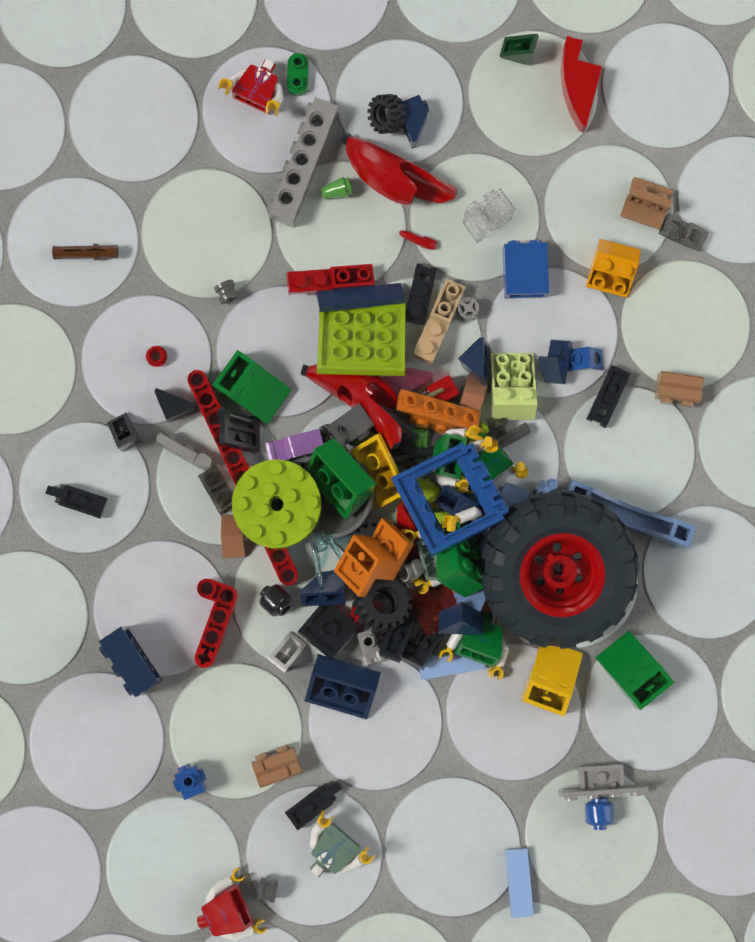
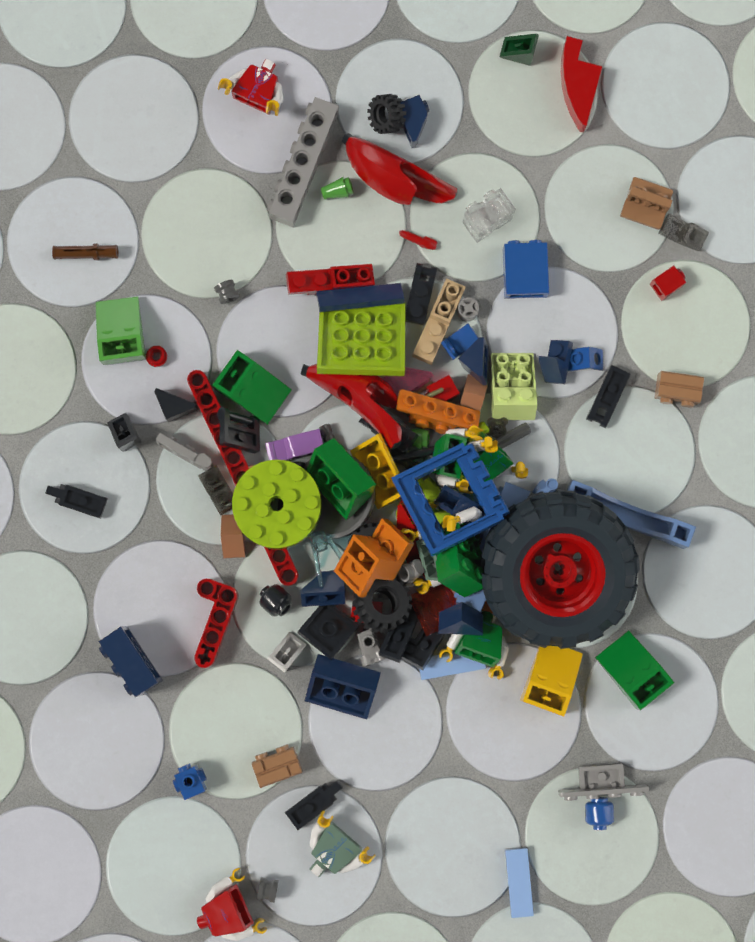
(119, 331): none -> bright green slope
(297, 73): green plate -> none
(351, 426): dark grey brick -> none
(460, 341): none -> blue bracket
(613, 268): light orange slope -> none
(668, 282): none -> red brick

